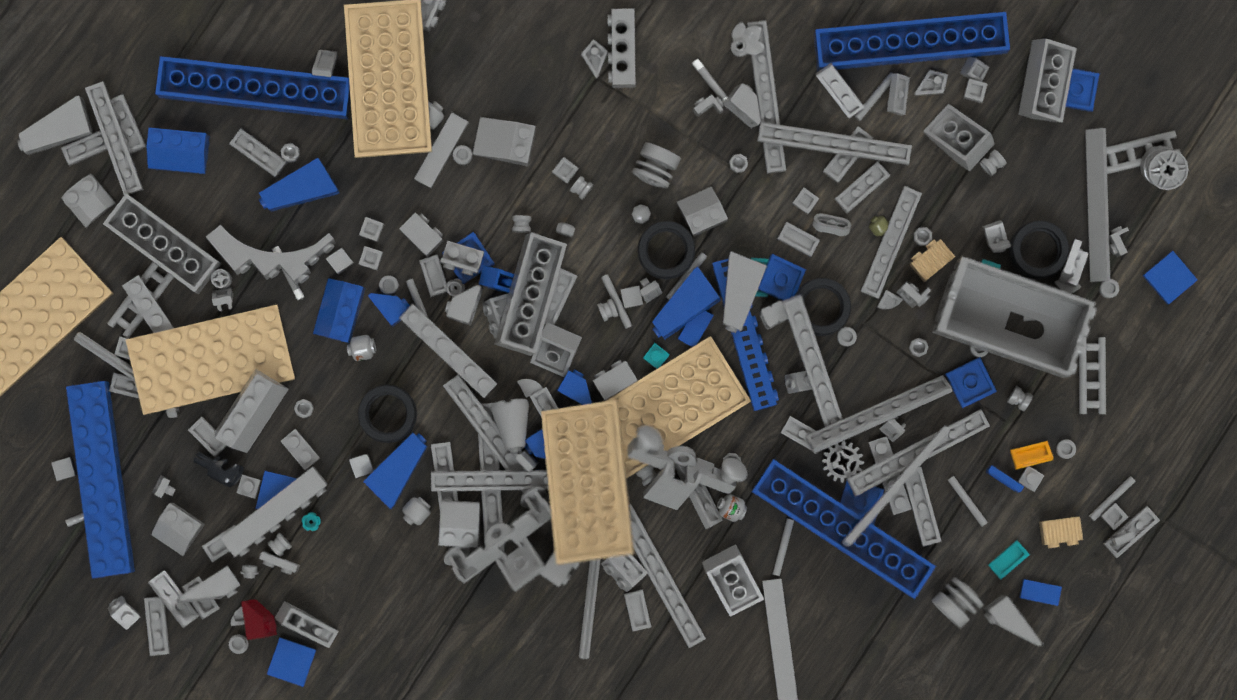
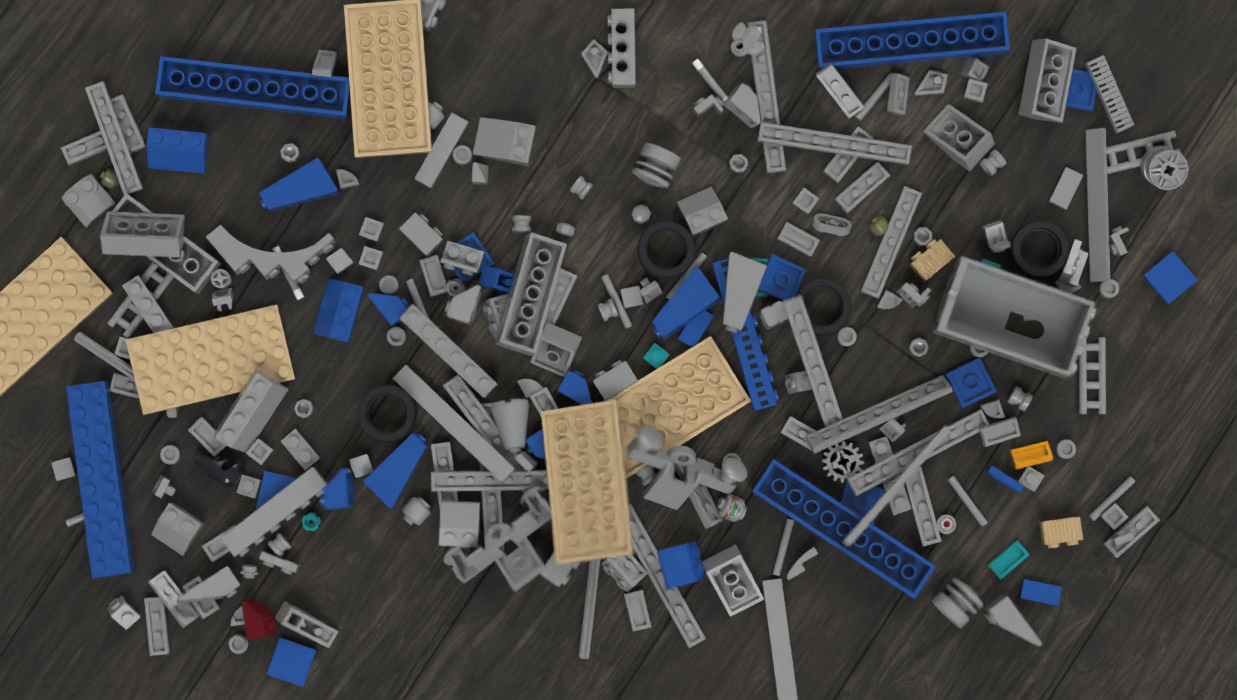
(57, 128): light grey slope -> none
(109, 178): none -> olive piece
(142, 234): none -> light grey slope
(170, 454): none -> light grey tile
(258, 153): light grey tile -> none
(259, 451): none -> light grey plate
(339, 491): none -> blue slope
(346, 179): none -> light grey tile
(361, 347): light grey head -> none
(396, 336): none -> light grey tile
(454, 423): none -> light grey tile
(479, 174): none -> light grey slope
(565, 170): light grey tile -> none
(681, 565): none -> blue slope
(797, 566): none -> light grey slope
(946, 524): none -> light grey tile
(993, 409): none -> light grey tile
(999, 431): none -> light grey tile
(1065, 188): none -> light grey tile
(1109, 94): none -> light grey tile

